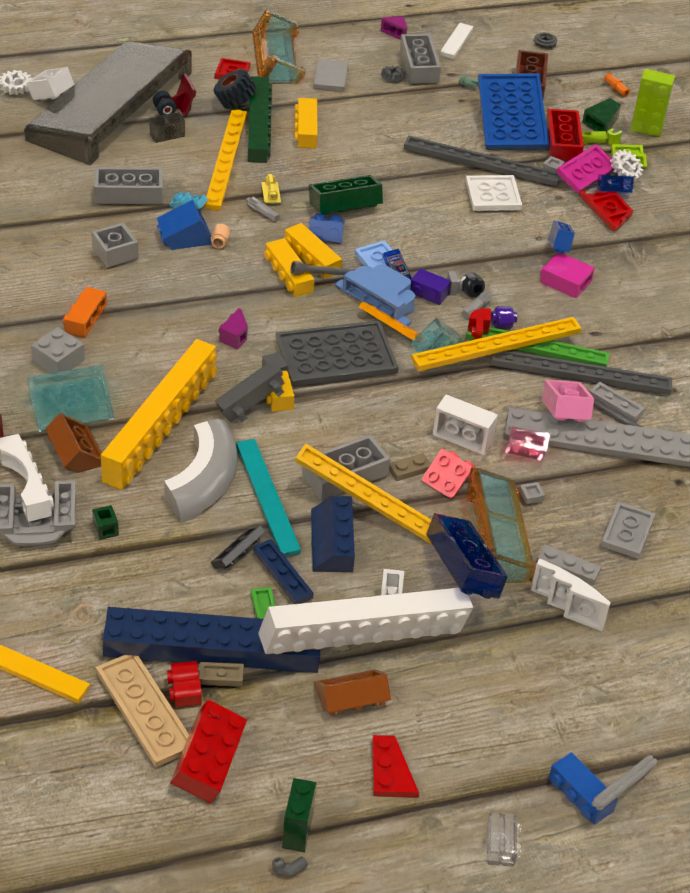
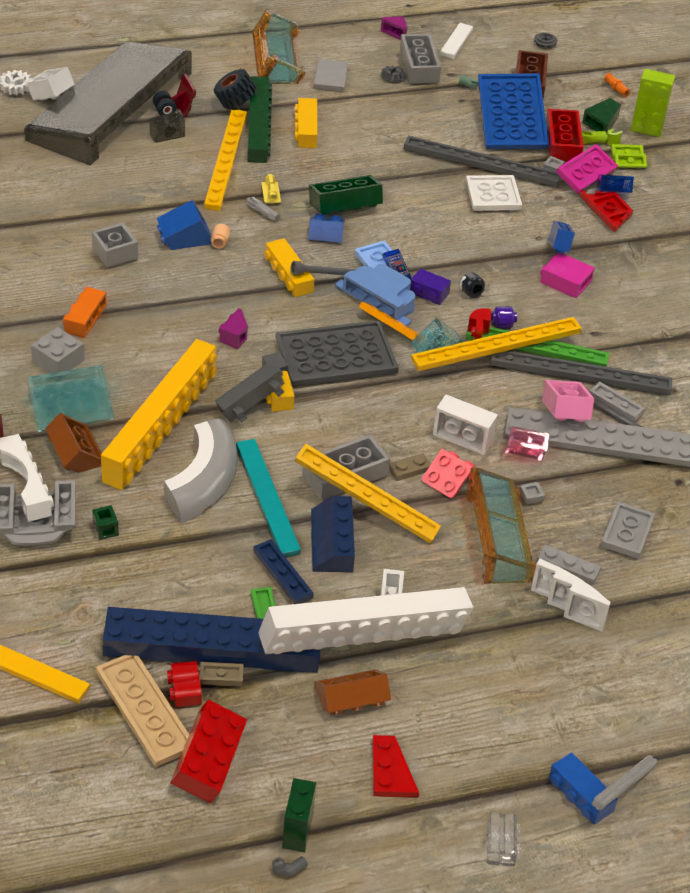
(128, 185): light grey brick -> none
(180, 199): medium azure slope -> none
(228, 65): red tile -> none
(238, 547): black plate -> none
(311, 248): yellow brick -> none
(455, 282): light grey plate -> none
(466, 556): clear blue brick -> none
(478, 303): light grey piece -> none
(626, 164): white gear -> none

